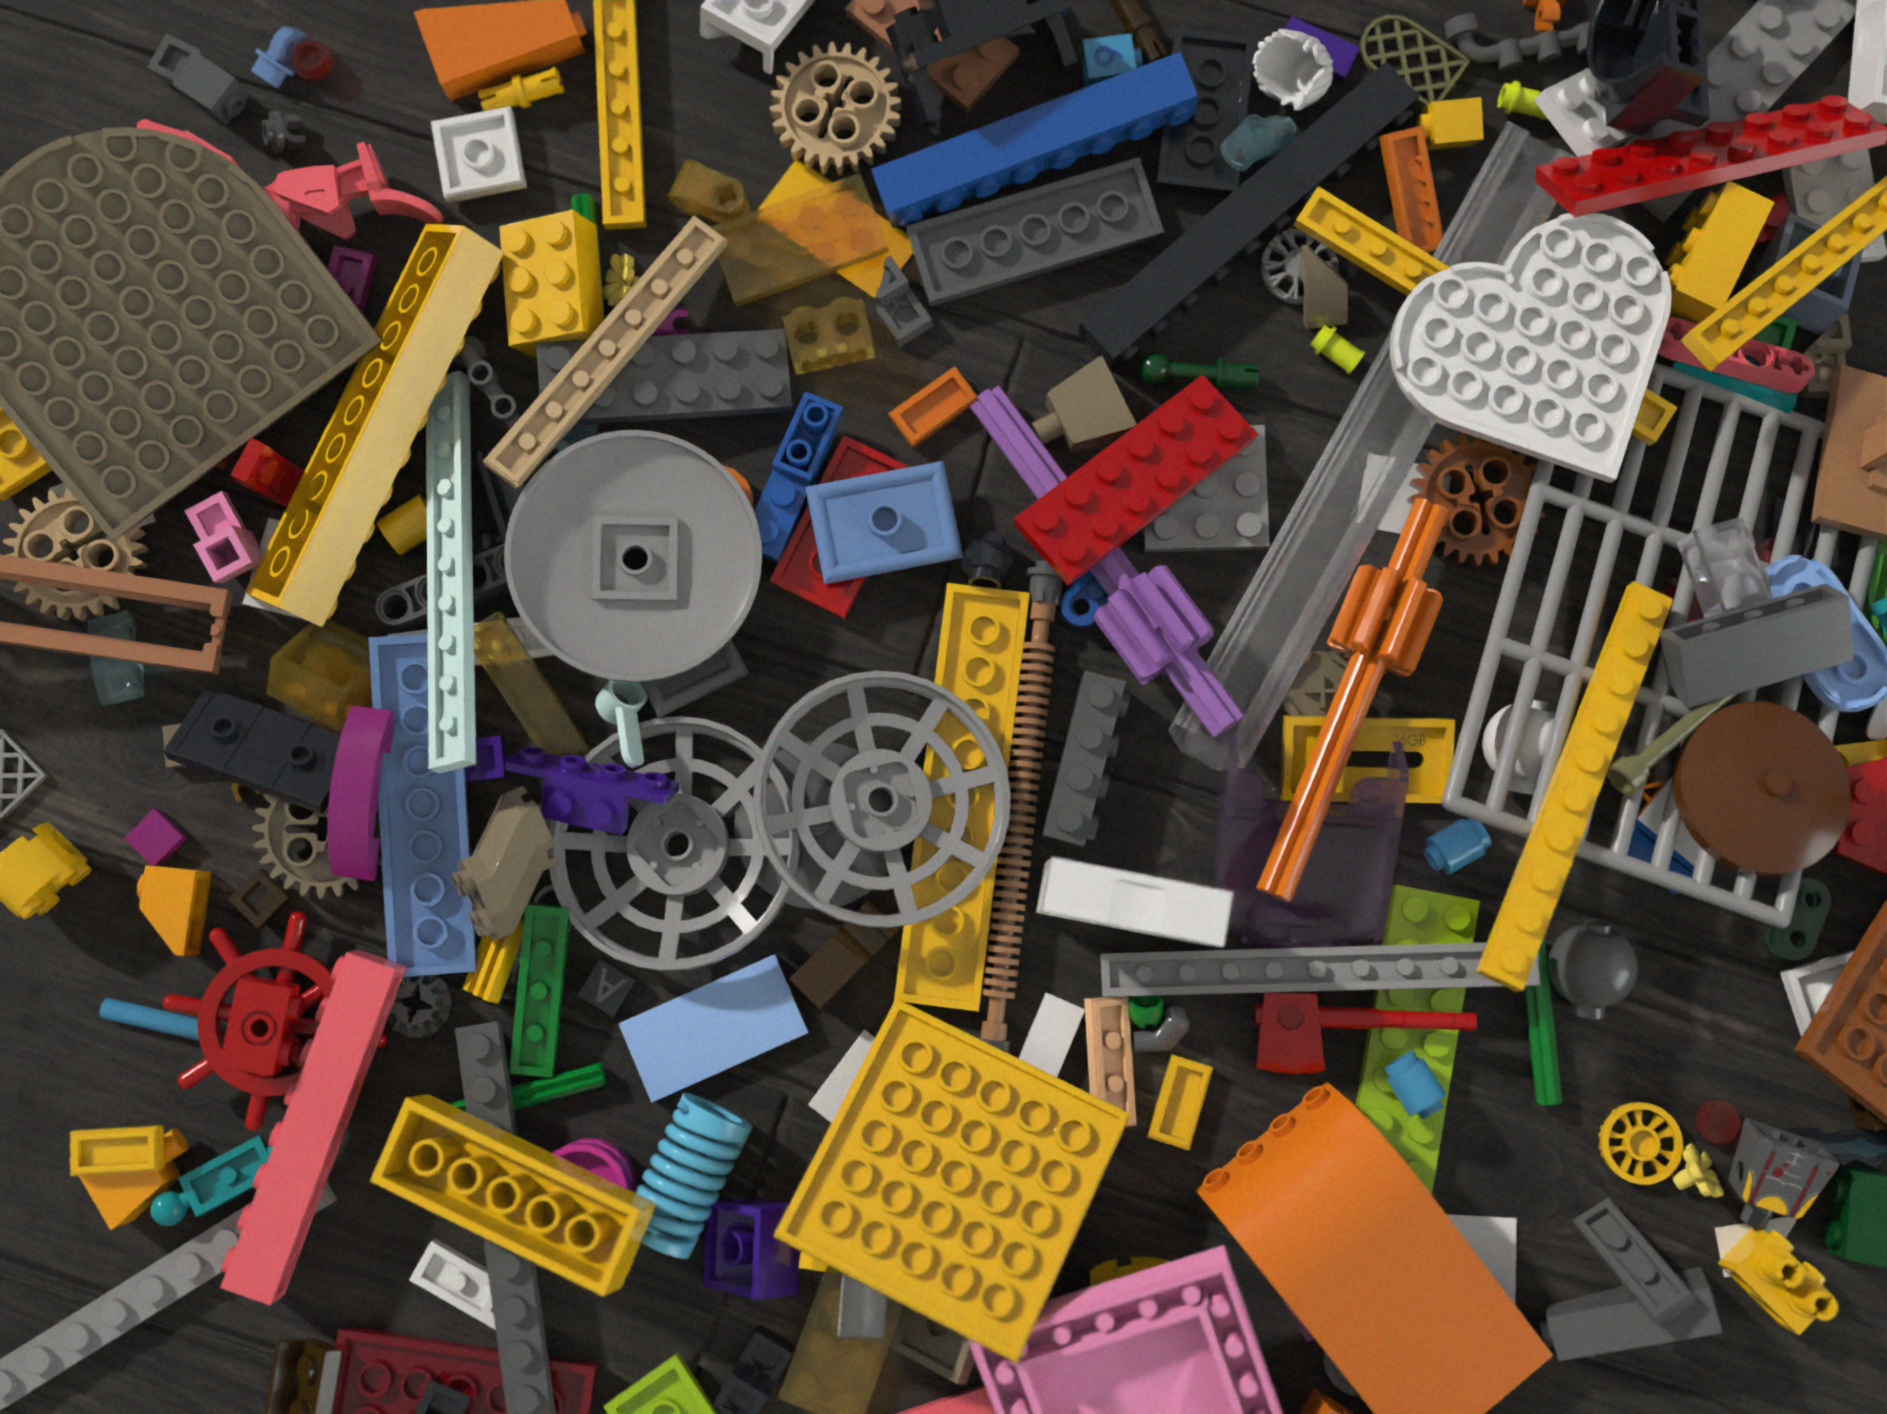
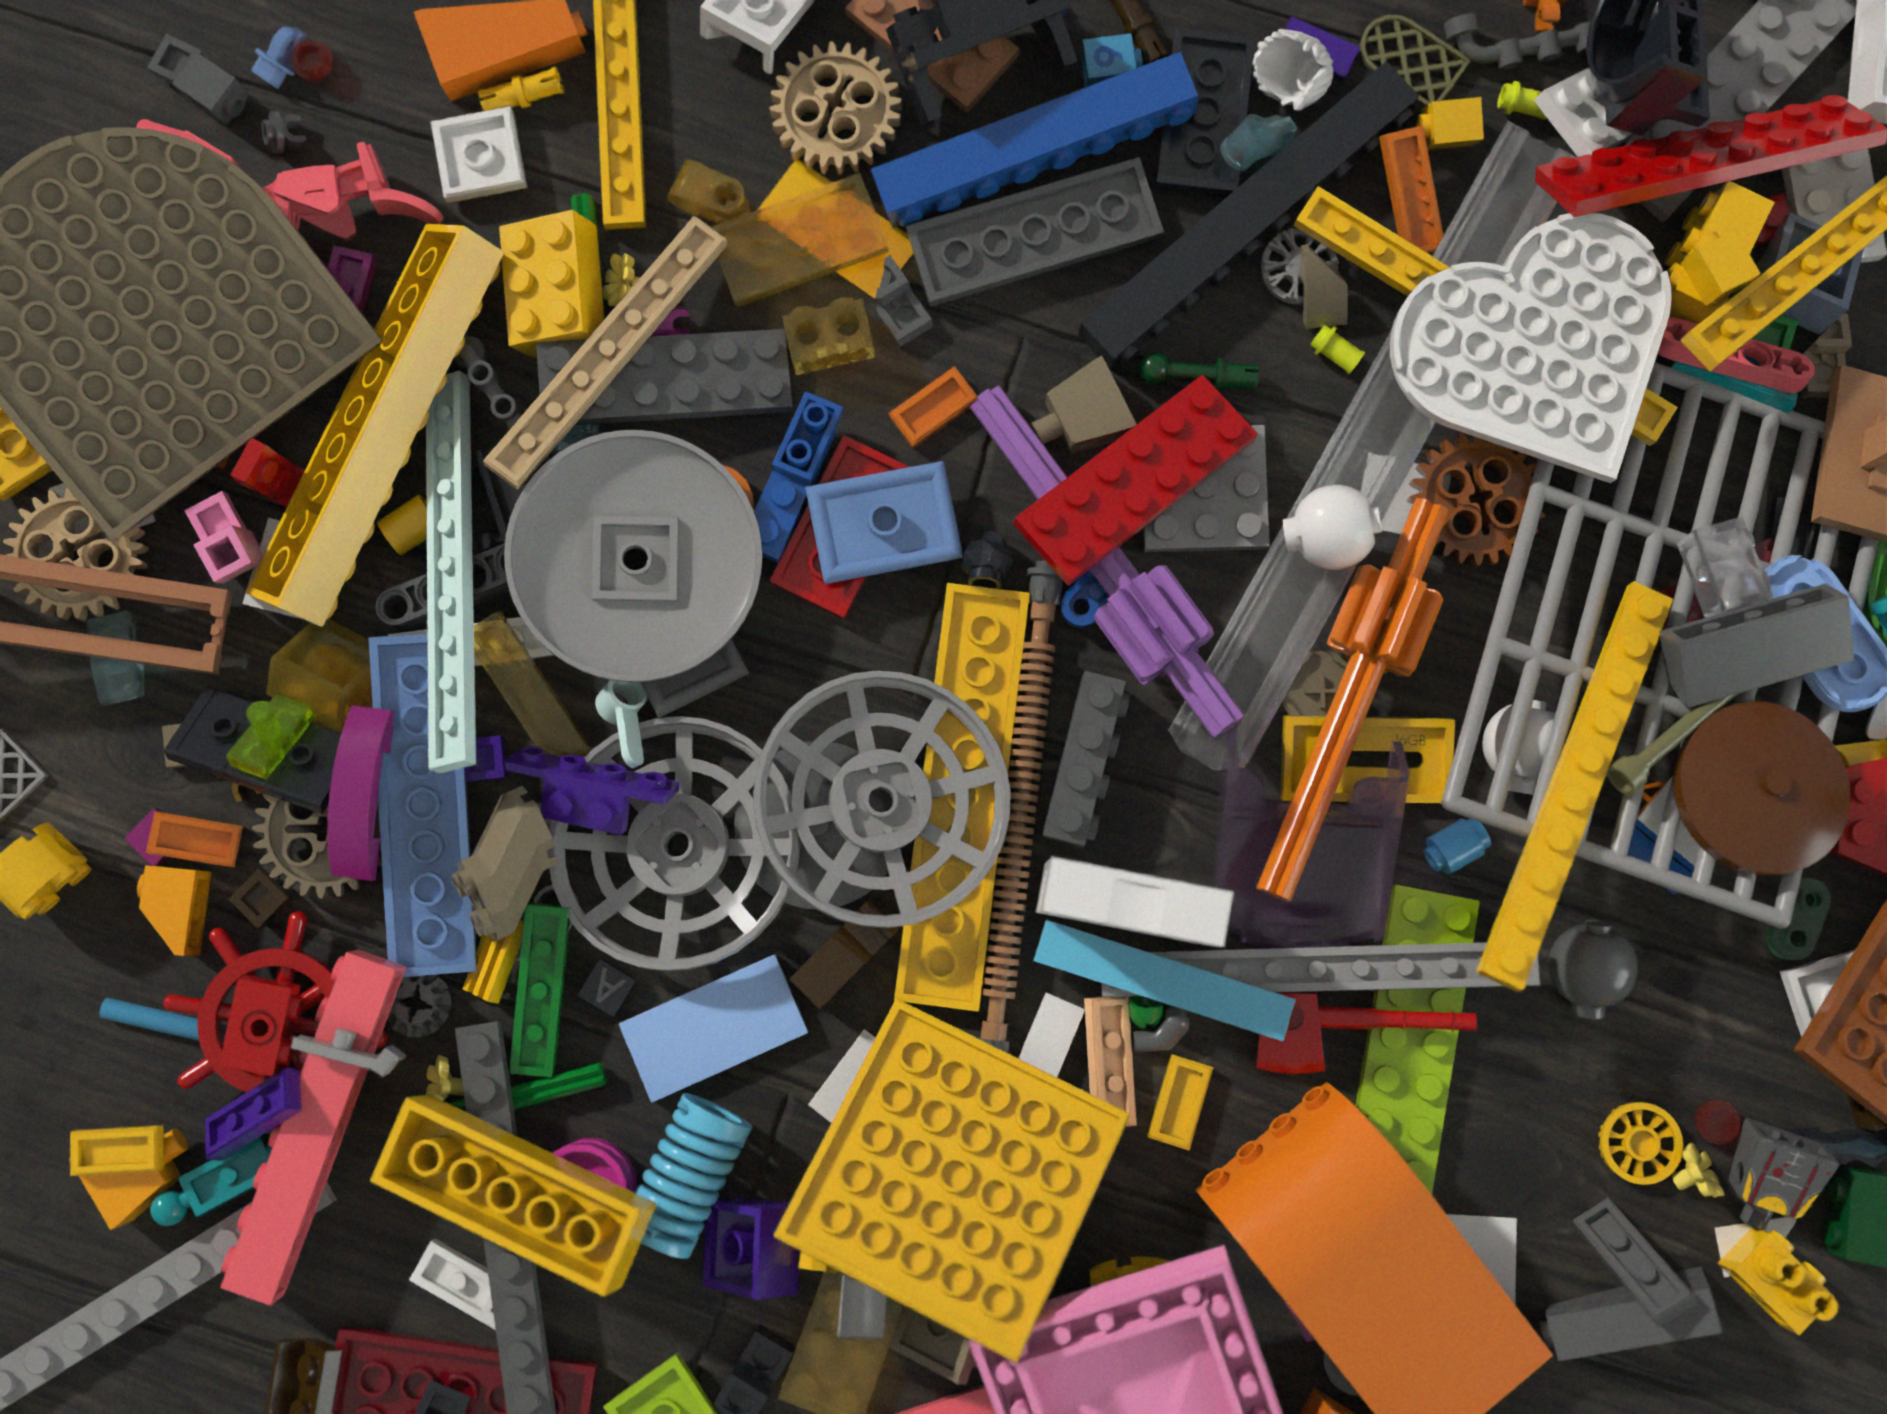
(194, 839): none -> orange tile
(253, 1114): none -> dark purple tile
(271, 734): none -> clear neon green tile
(342, 1051): none -> light grey piece
(442, 1081): none -> light yellow plant
(1165, 980): none -> medium azure tile
(1333, 527): none -> white brick
(1415, 1085): dark azure brick -> none
(1542, 1036): green axle -> none
(1719, 266): none -> yellow brick

